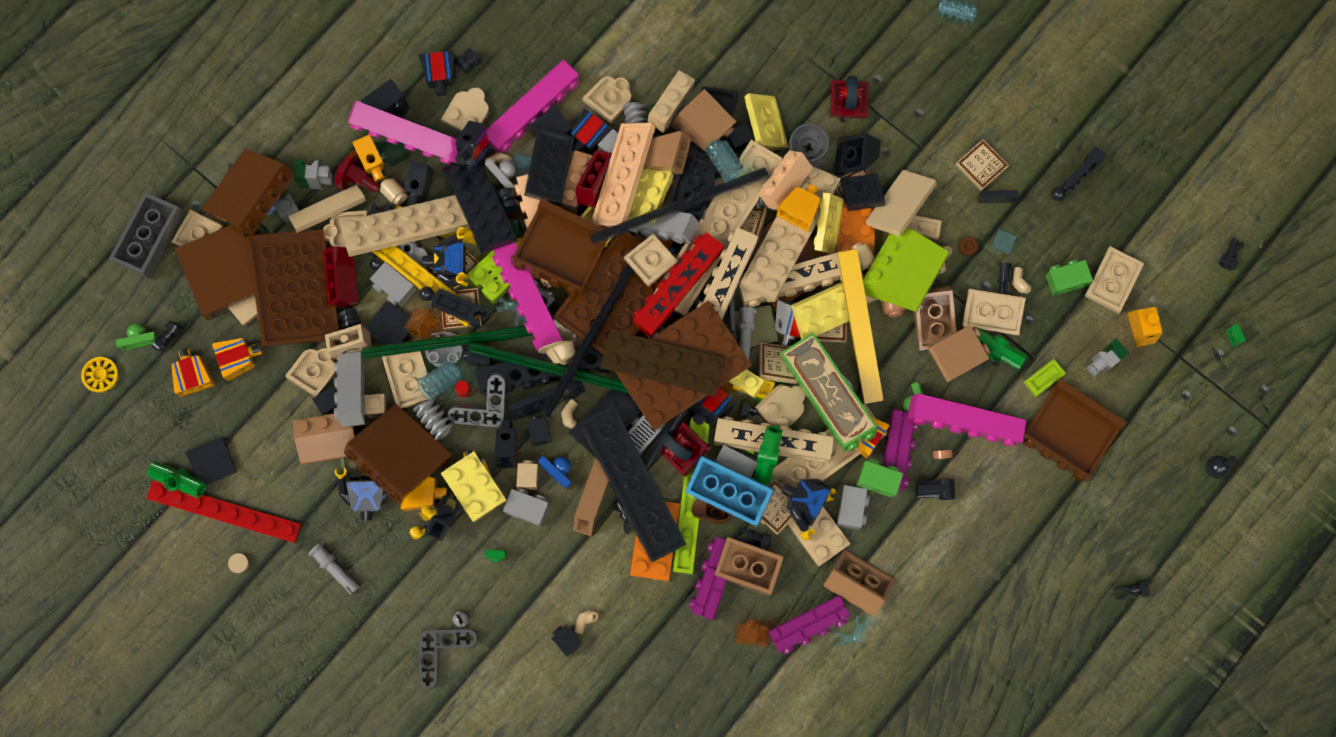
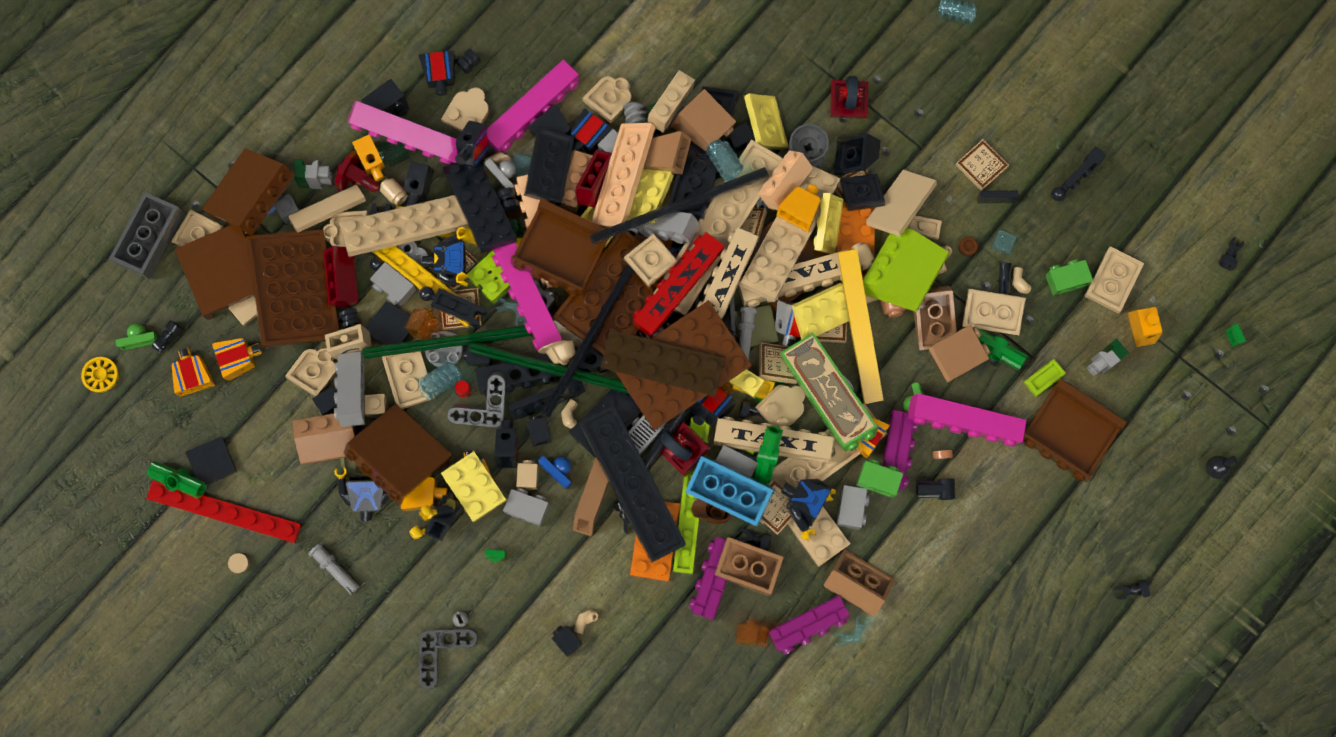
(433, 419): light grey piece -> none

